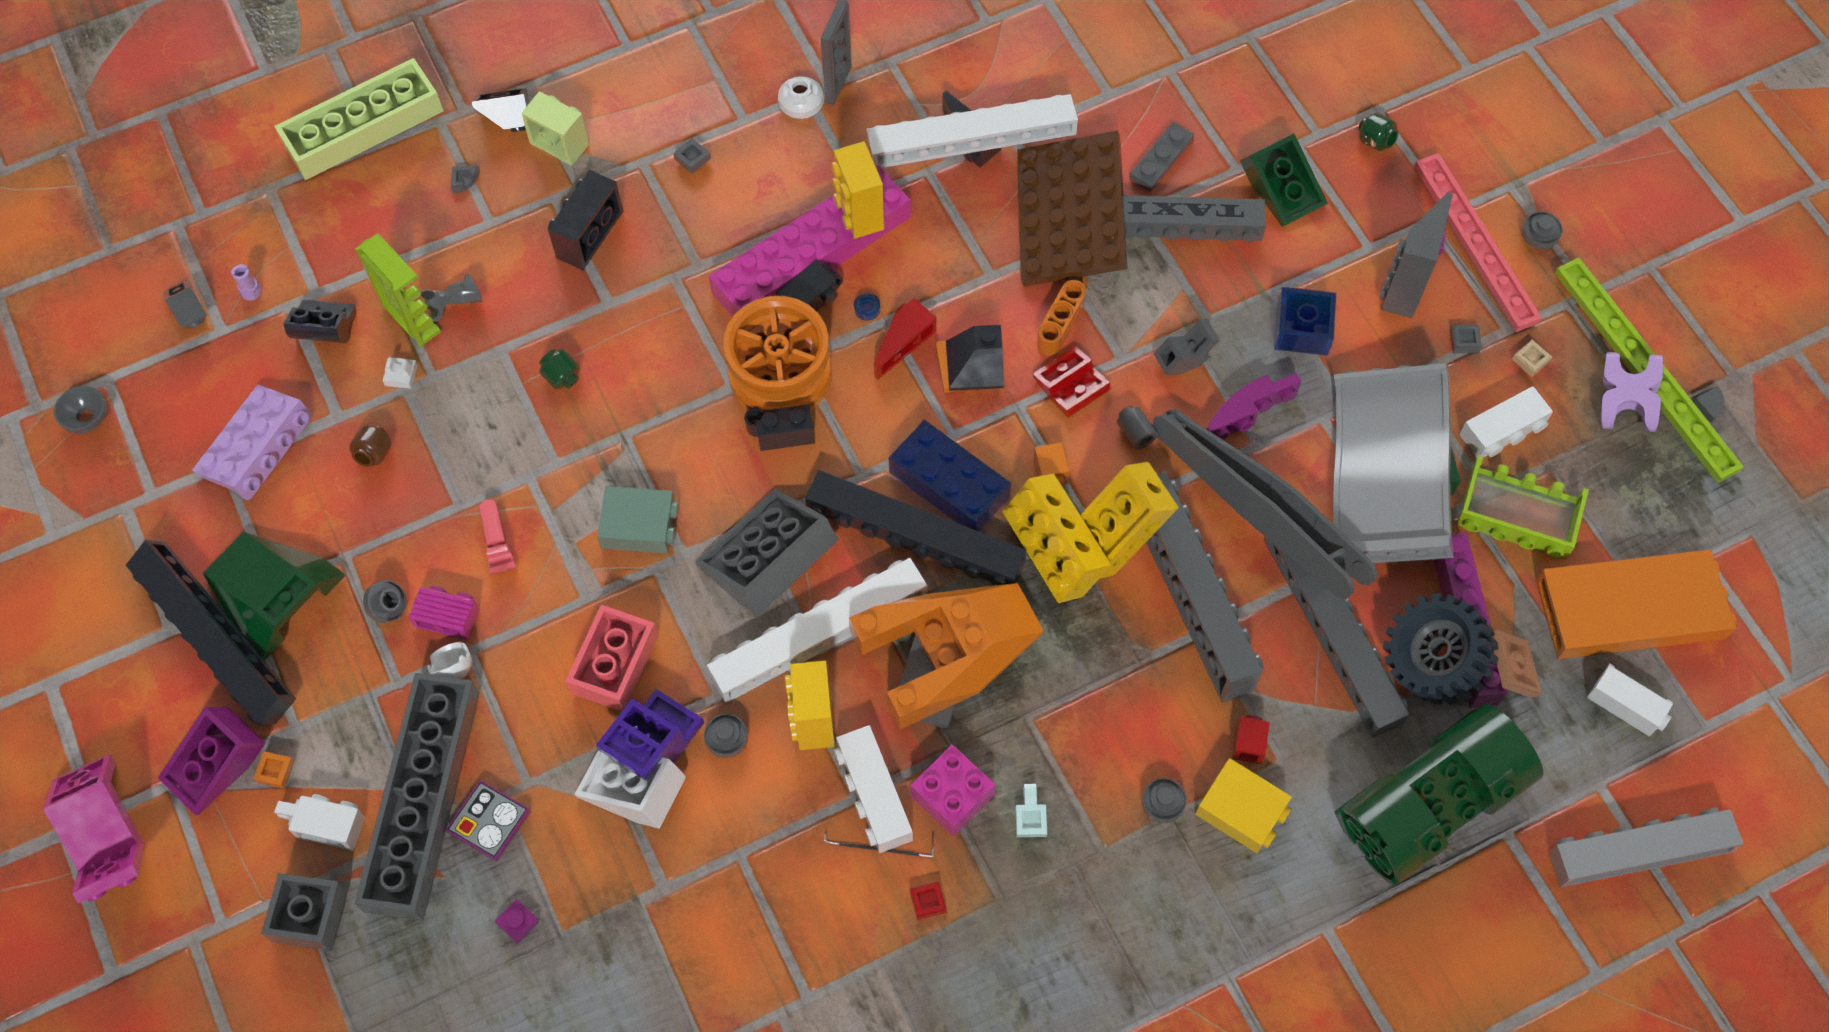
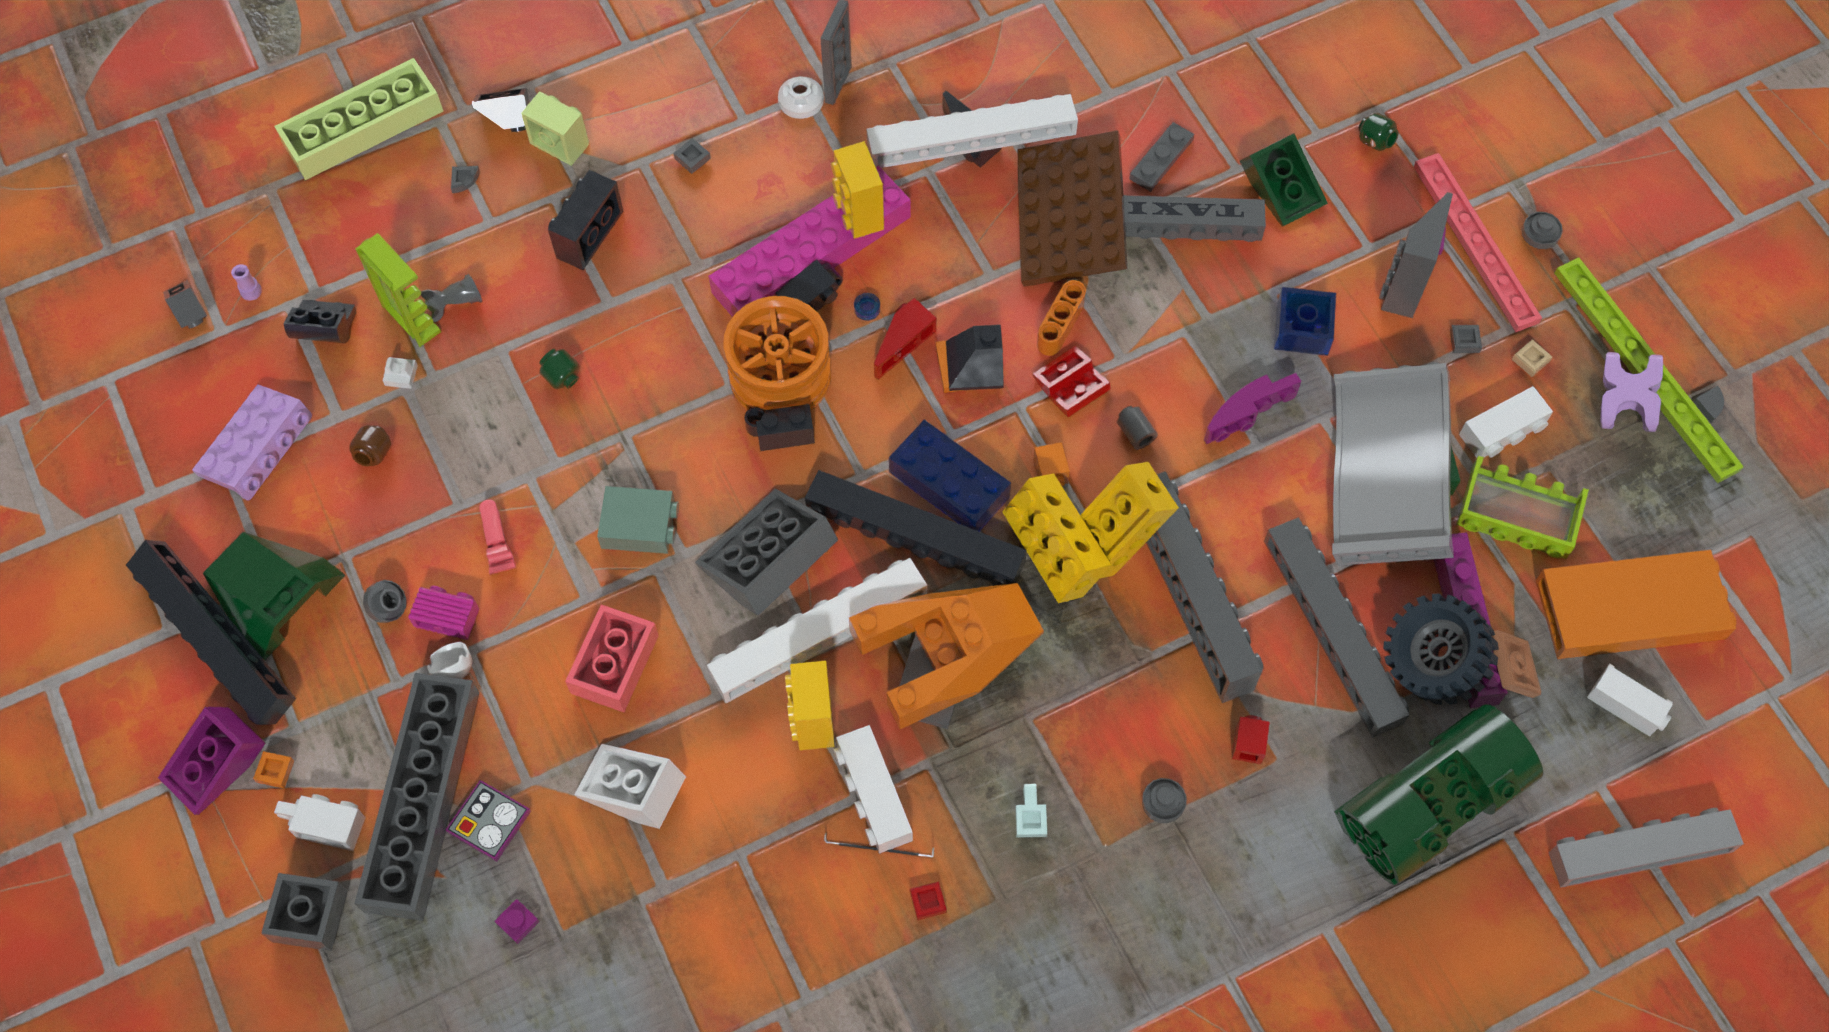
(74, 403): dark grey piece -> none
(94, 829): dark pink bracket -> none
(649, 733): dark purple bracket -> none
(725, 735): dark grey plate -> none
(952, 790): dark pink brick -> none
(1188, 351): dark grey brick -> none
(1244, 806): yellow brick -> none
(1268, 505): dark grey piece -> none

